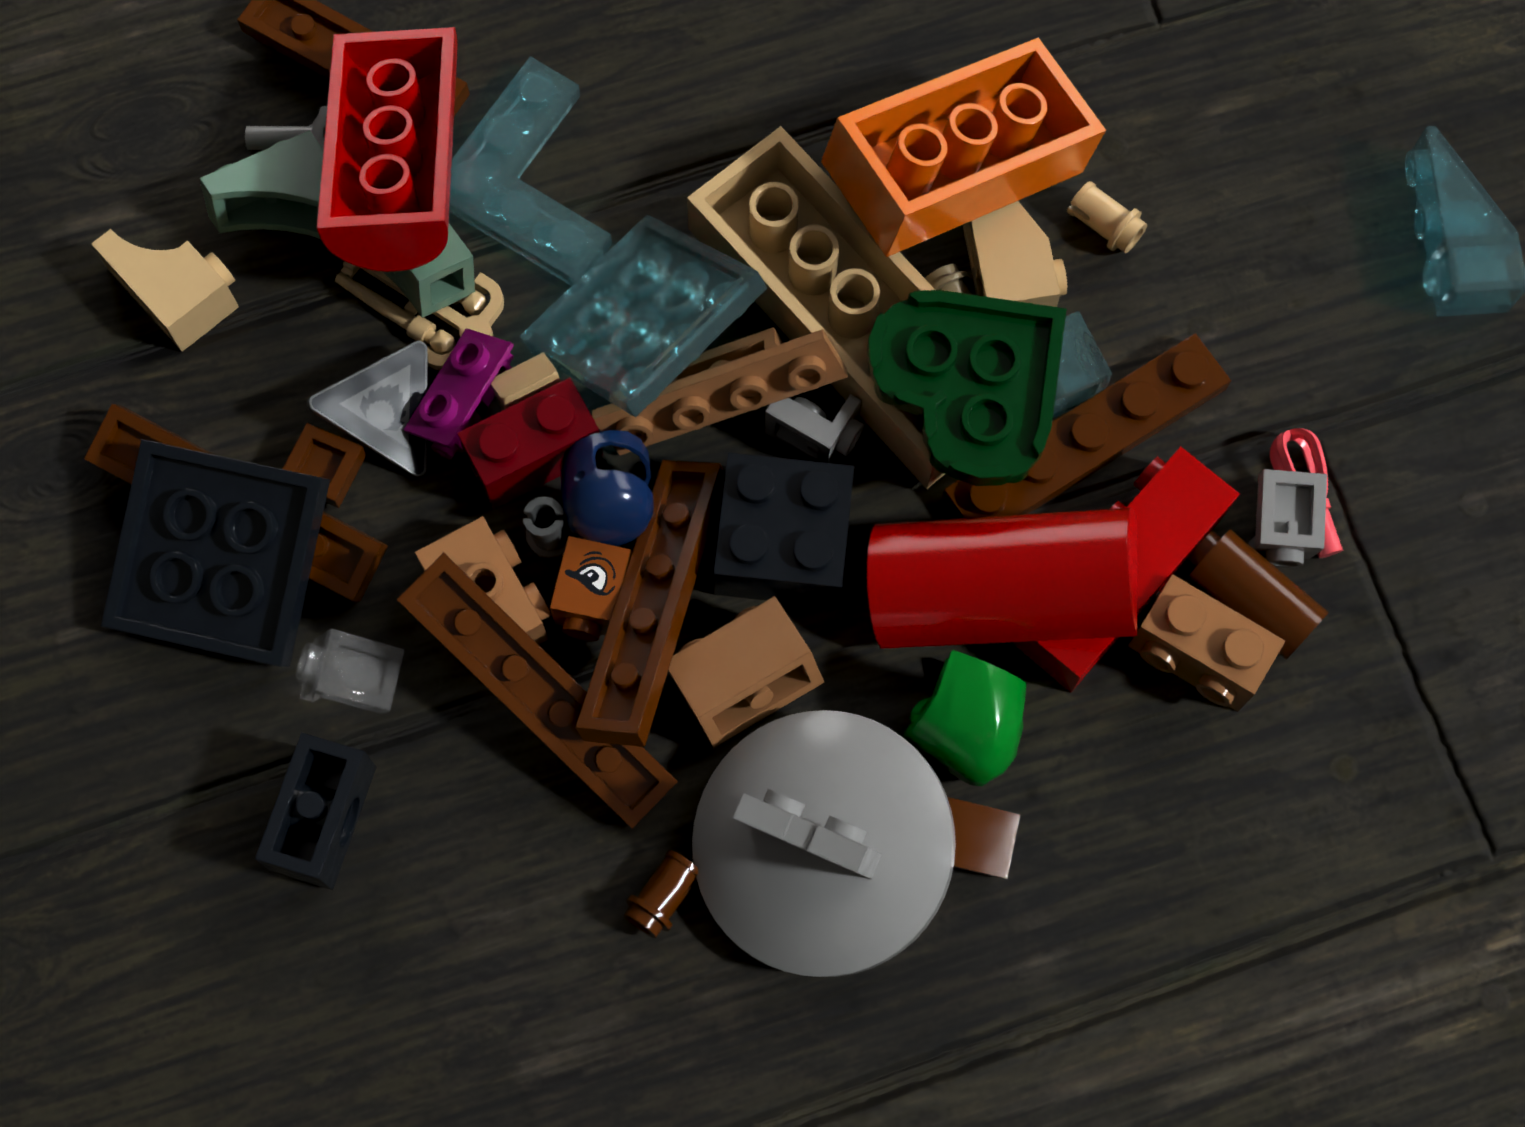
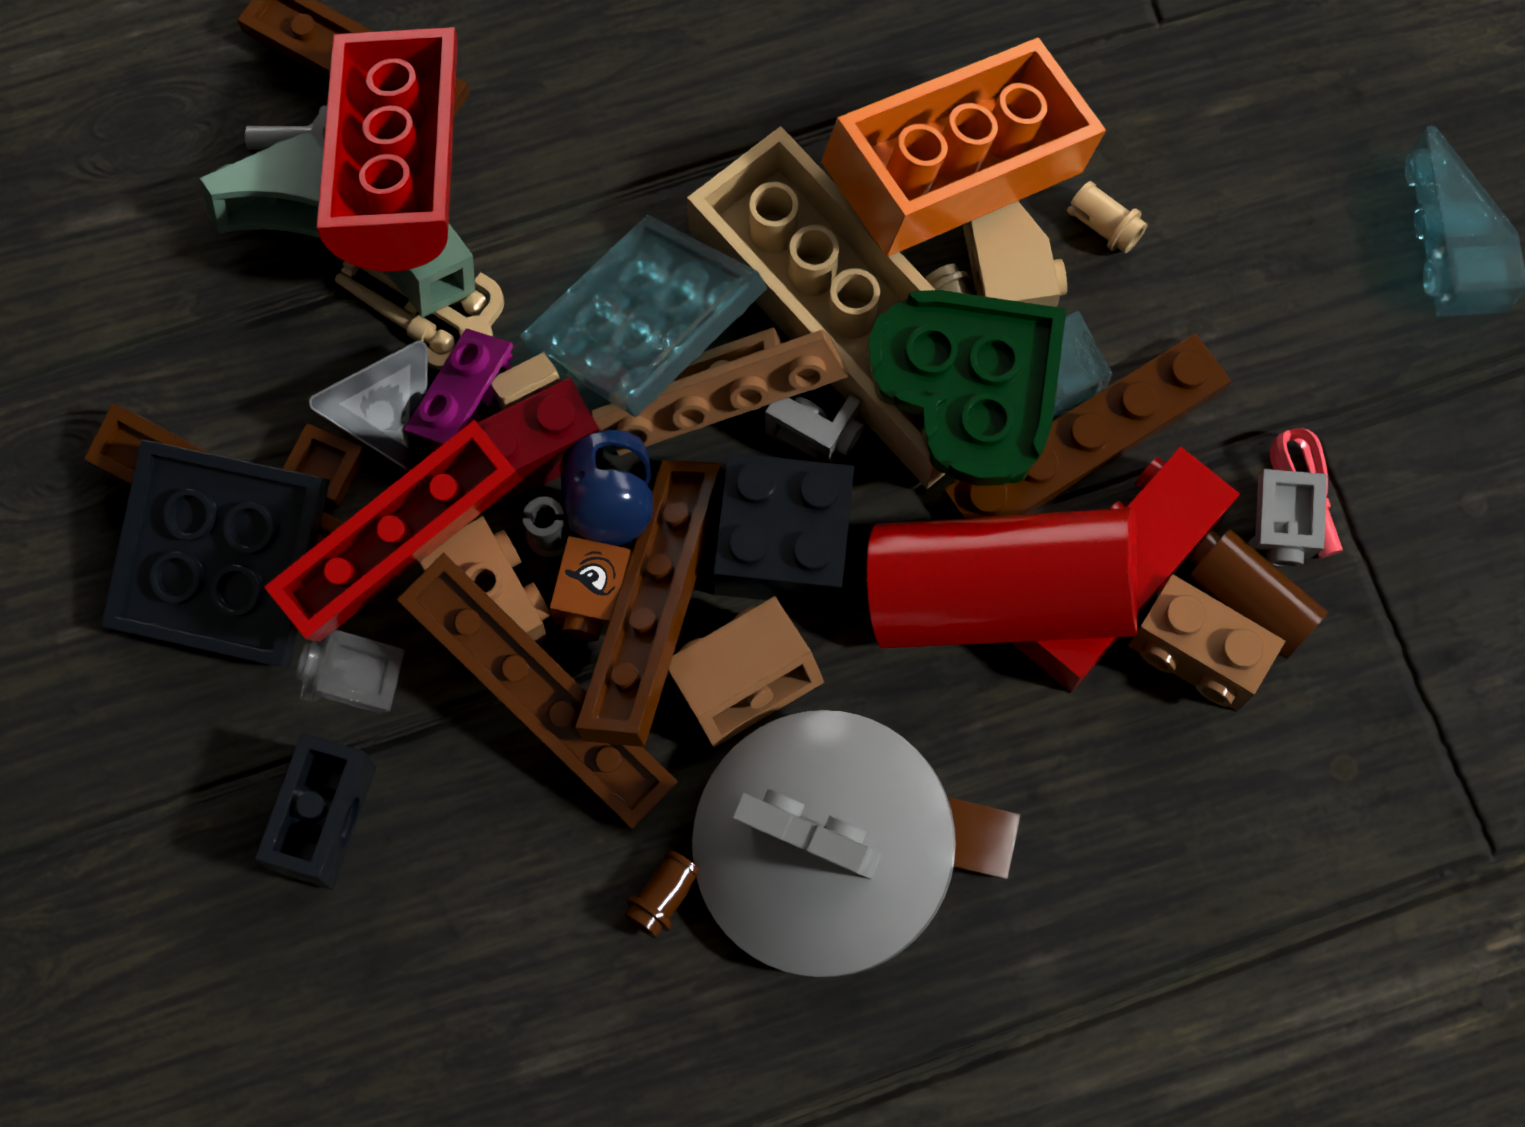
(173, 286): tan arch -> none
(393, 533): none -> red brick
(496, 154): clear light blue plate -> none
(970, 720): green piece -> none

